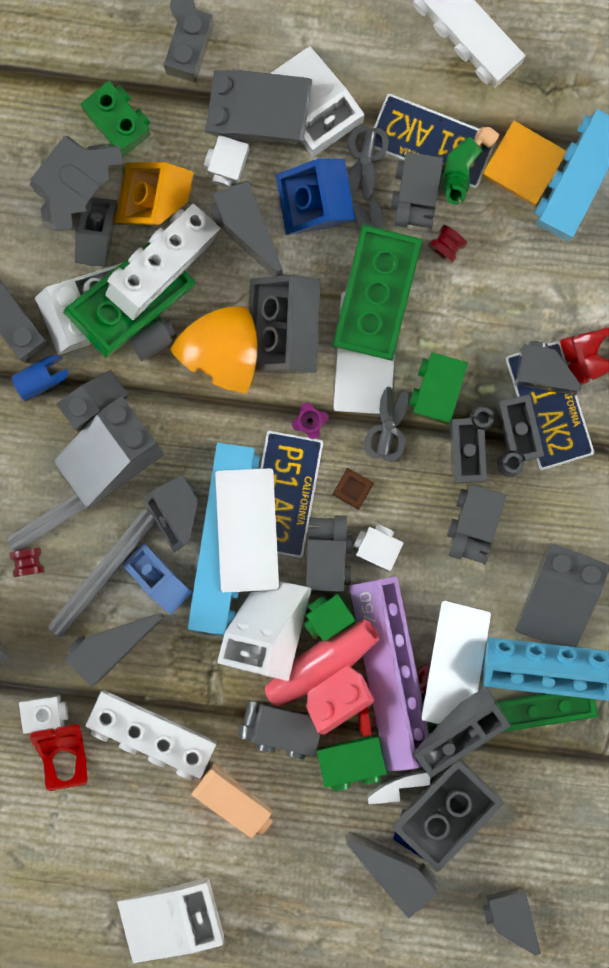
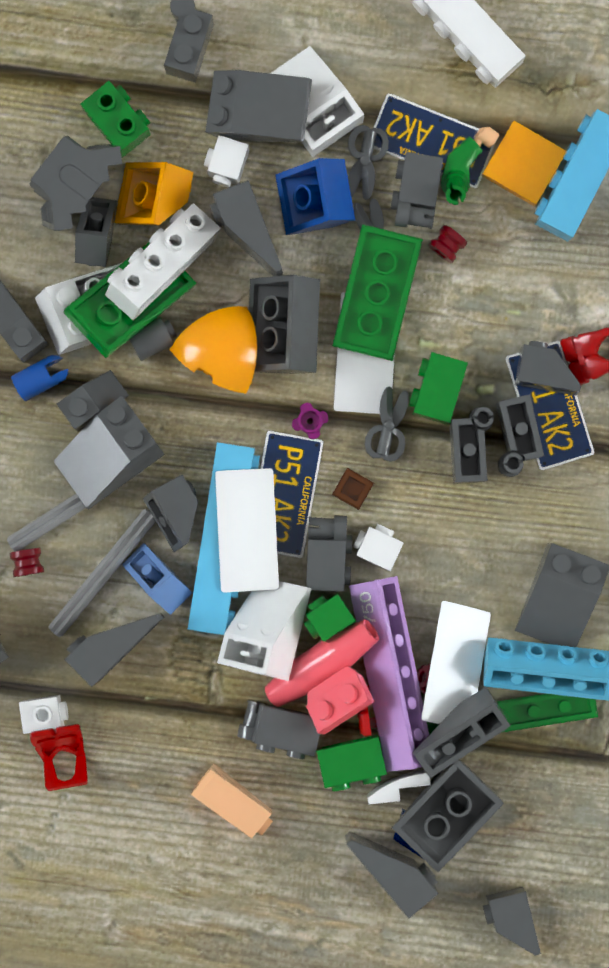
(150, 734): white brick -> none
(171, 921): white slope -> none
(476, 523): dark grey hinge -> none

